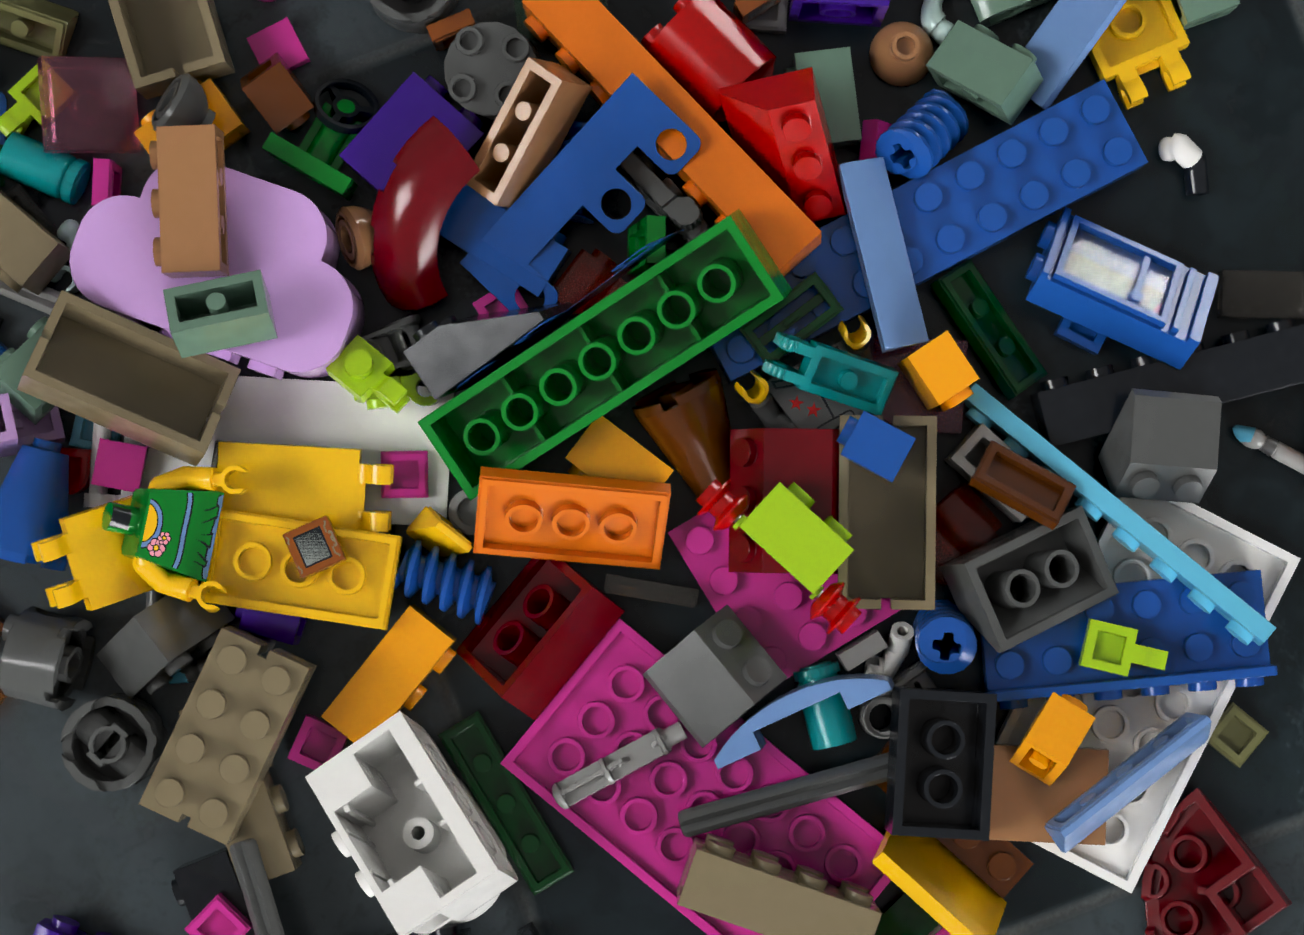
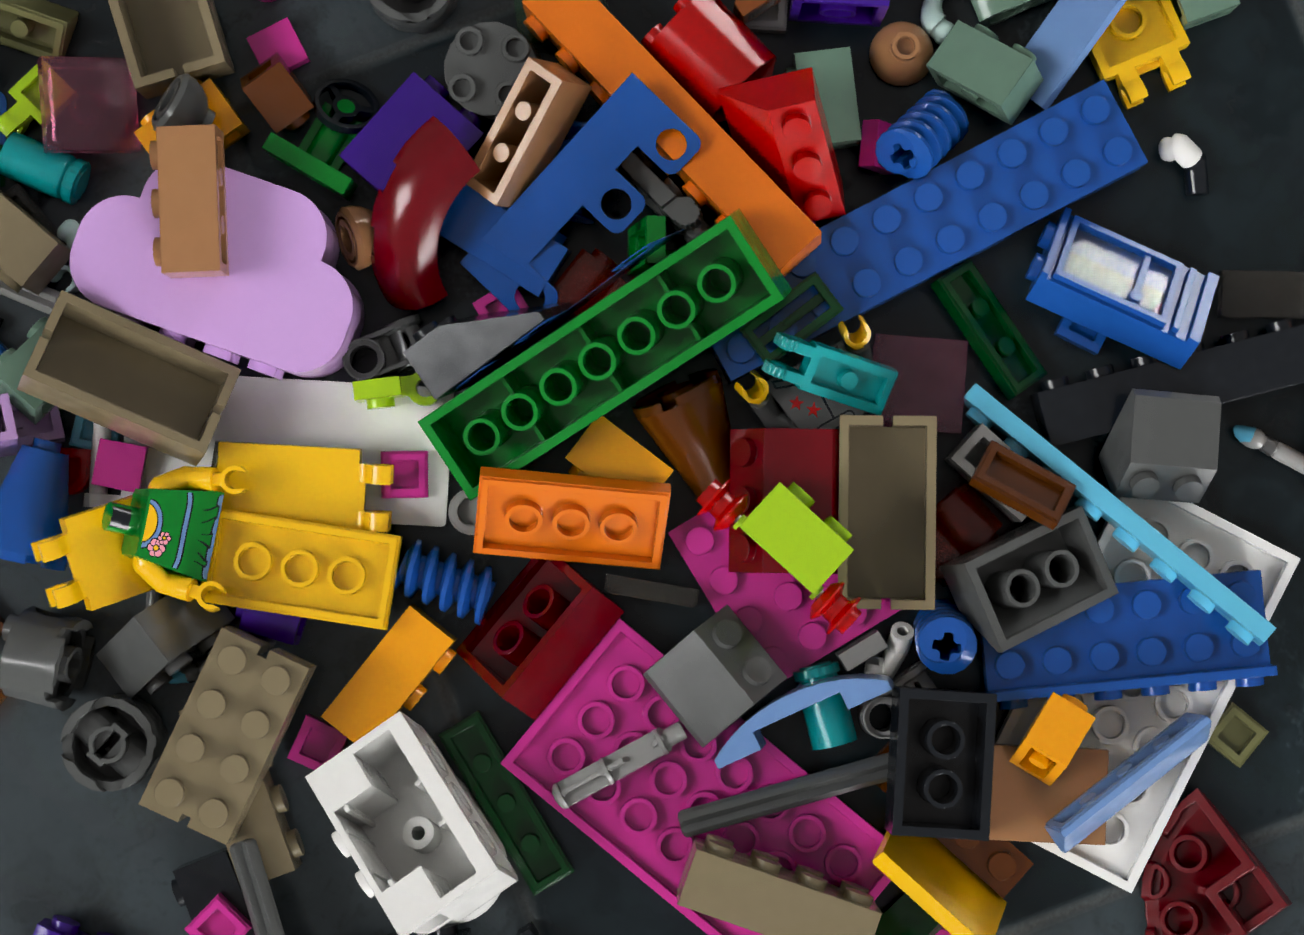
(105, 180): dark pink tile -> none
(220, 313): sand green brick -> none
(314, 547): tile -> none
(366, 372): lime plate -> none
(438, 531): yellow slope -> none
(445, 30): dark orange tile -> none
(875, 445): blue brick -> none
(882, 254): medium blue slope -> none
(939, 373): light orange brick -> none
(1113, 649): lime plate -> none

